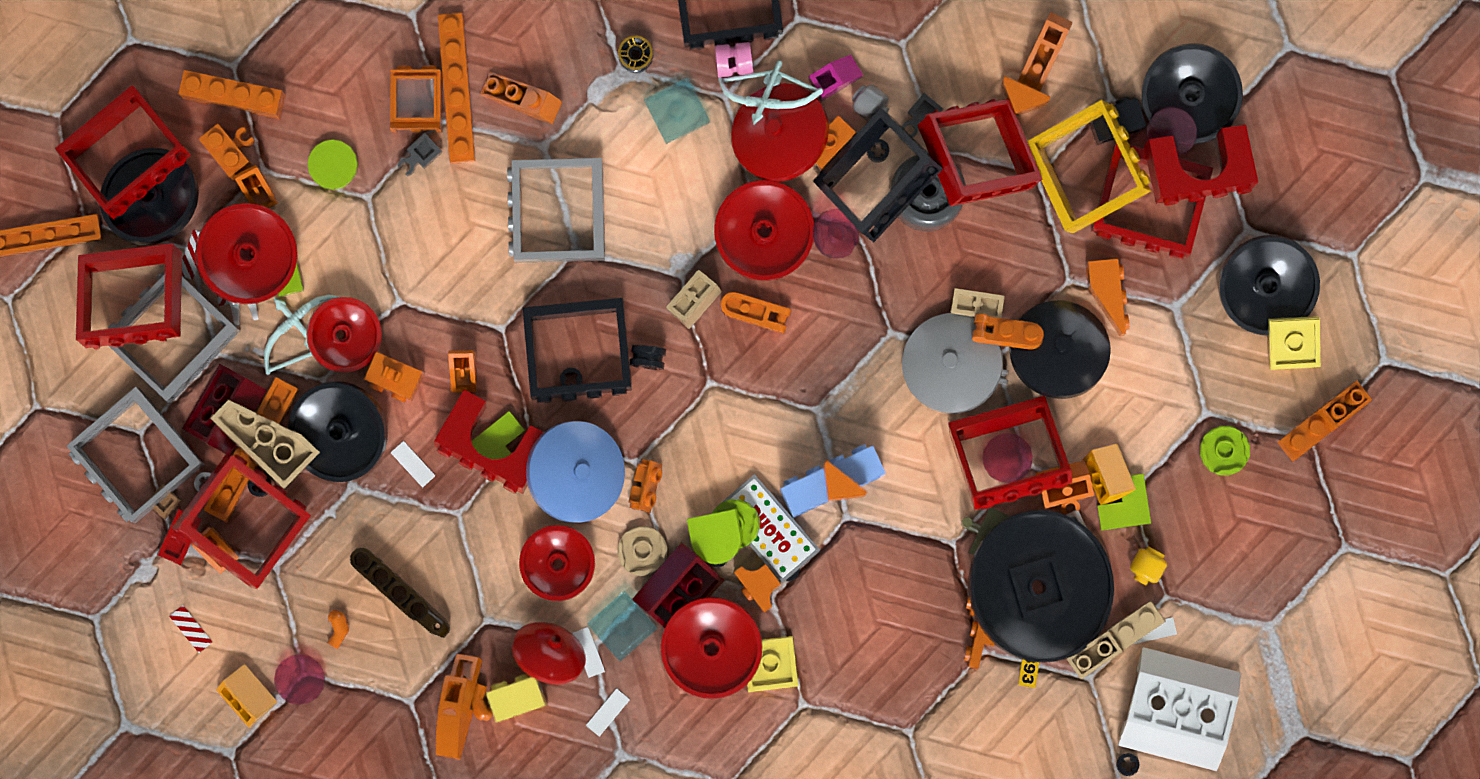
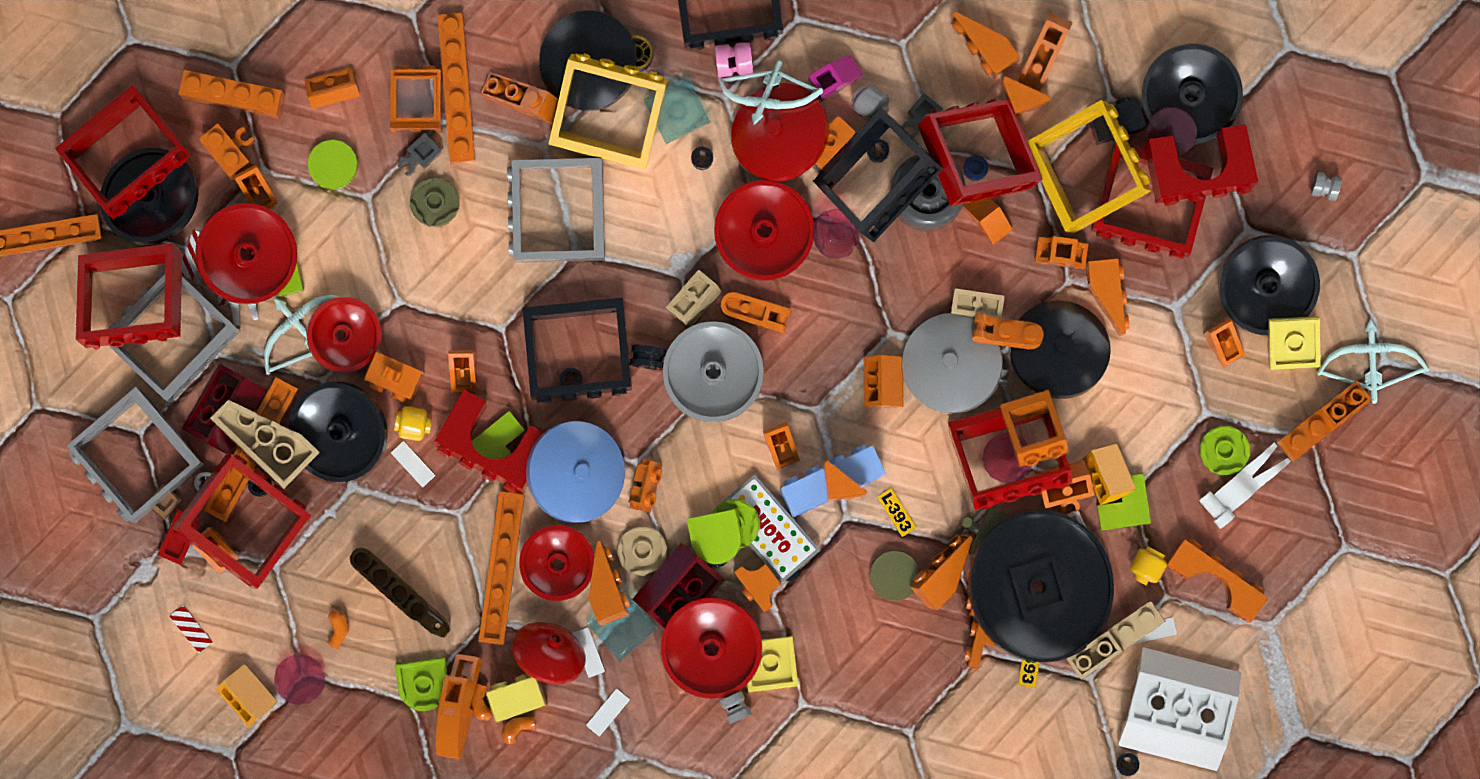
(331, 88): none -> orange slope
(412, 423): none -> yellow head
(421, 682): none -> lime tile
(434, 202): none -> olive tile
(501, 568): none -> orange plate
(514, 726): none -> orange arm
(594, 35): none -> black dish
(598, 148): none -> yellow window
(605, 593): none -> orange slope
(696, 152): none -> black bush
(713, 372): none -> light grey dish
(738, 712): none -> light grey wheel
(781, 446): none -> orange slope
(883, 381): none -> orange brick
(893, 575): none -> olive tile
(896, 512): none -> yellow sticker
(941, 578): none -> orange slope
(975, 168): none -> dark blue tile
(989, 219): none -> orange slope
(991, 47): none -> orange slope
(1028, 408): none -> orange window
(1061, 252): none -> orange brick
(1225, 342): none -> orange slope
(1240, 488): none -> white flag
(1243, 599): none -> orange arch
(1323, 185): none -> light grey wheel
(1373, 376): none -> light aqua piece

